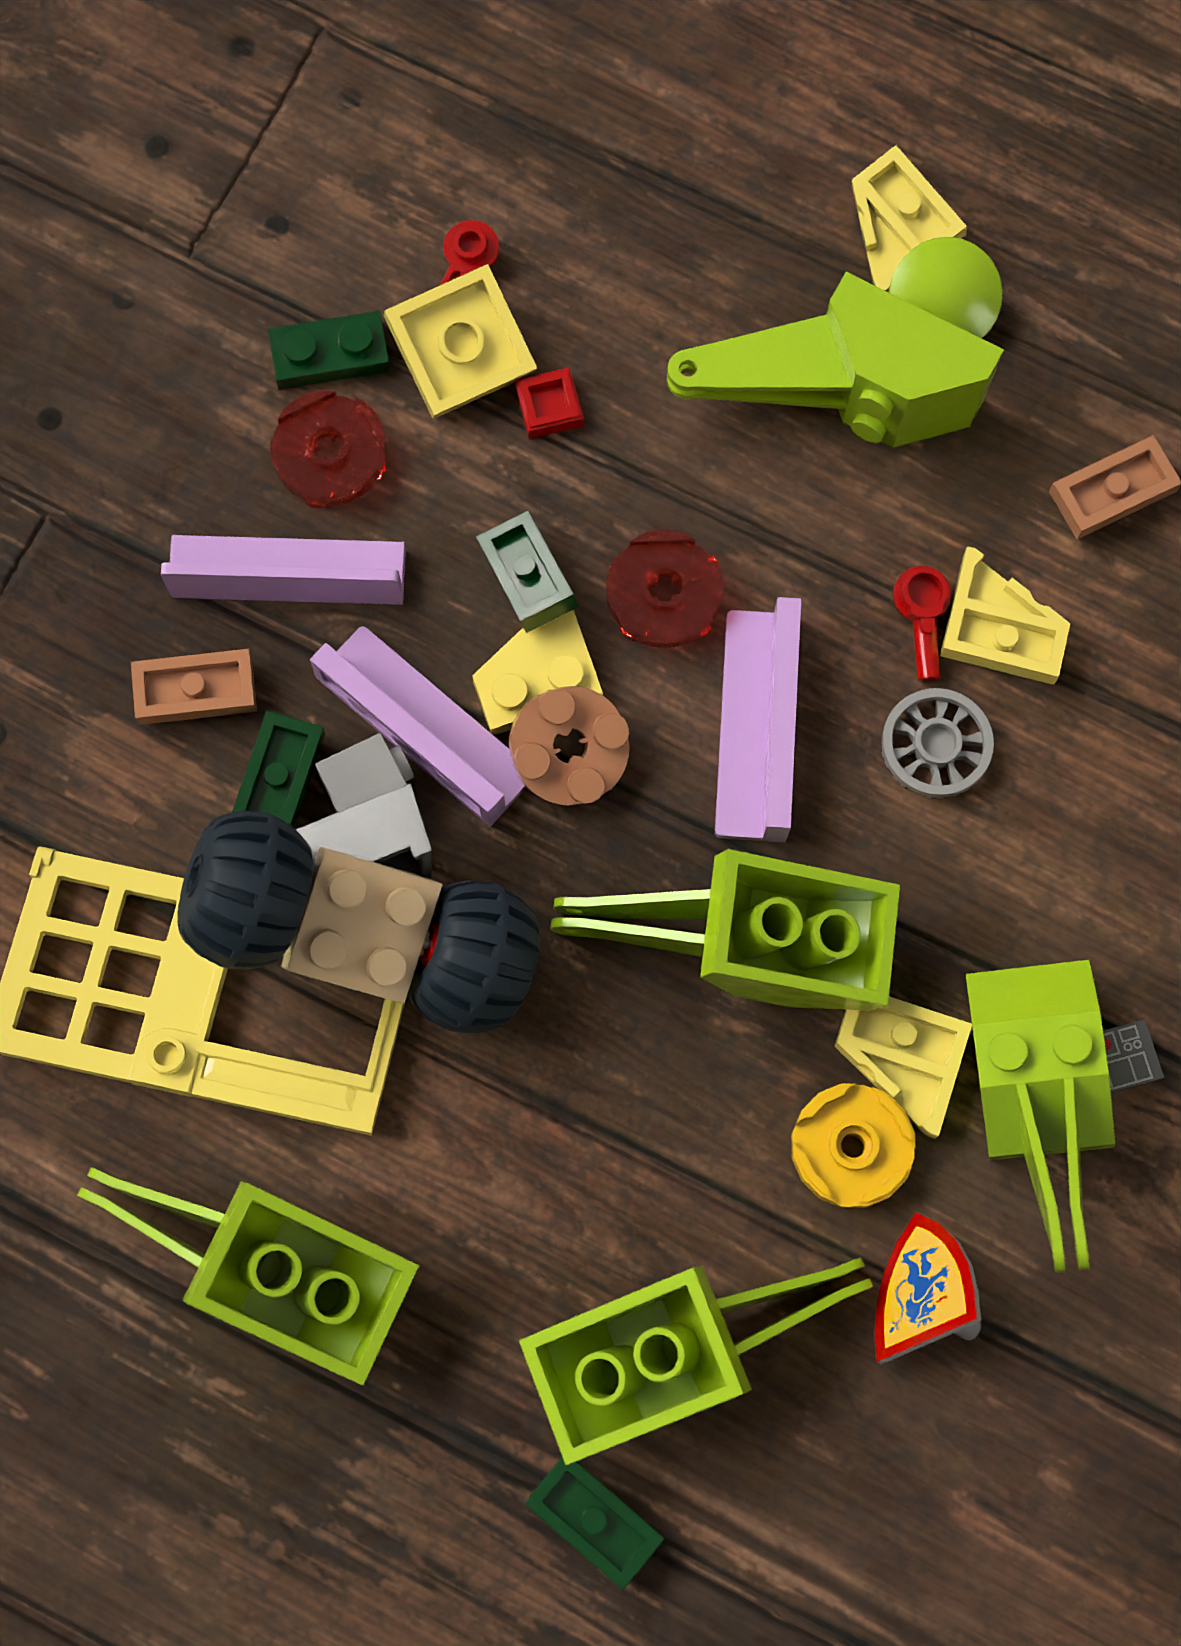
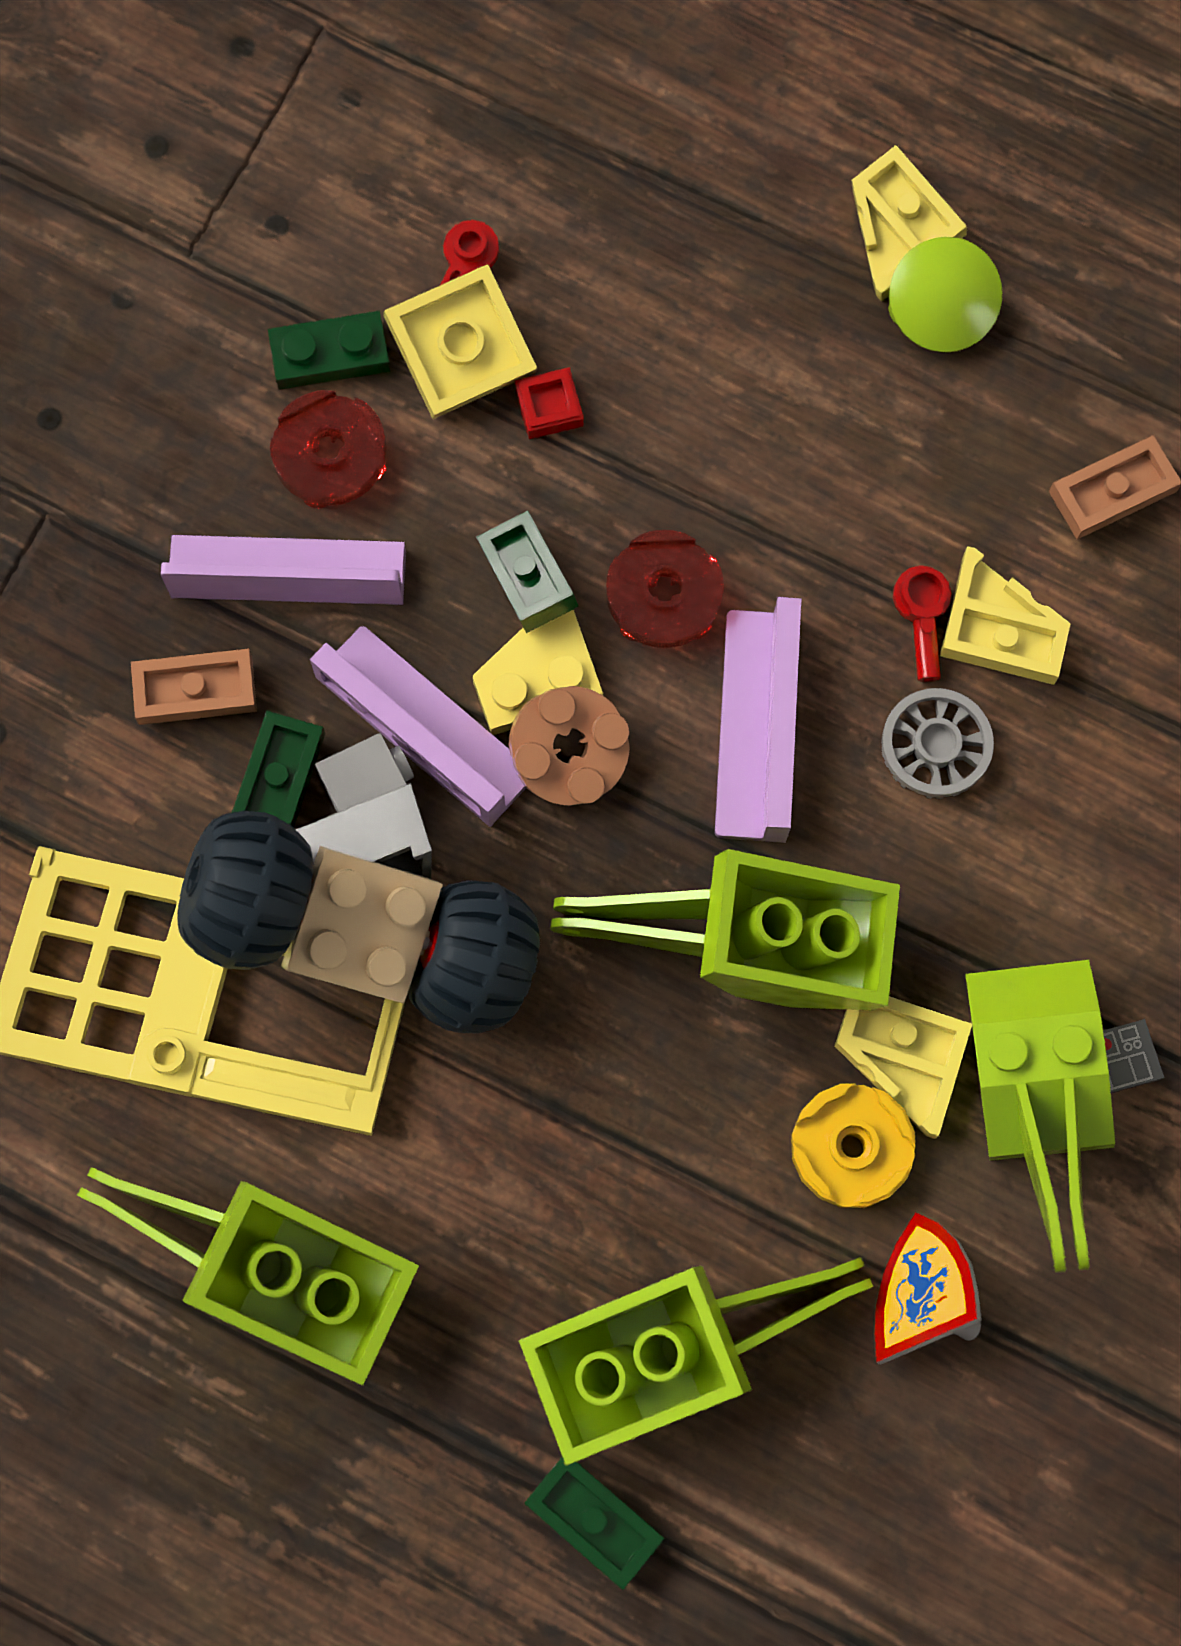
(871, 357): lime slope -> none

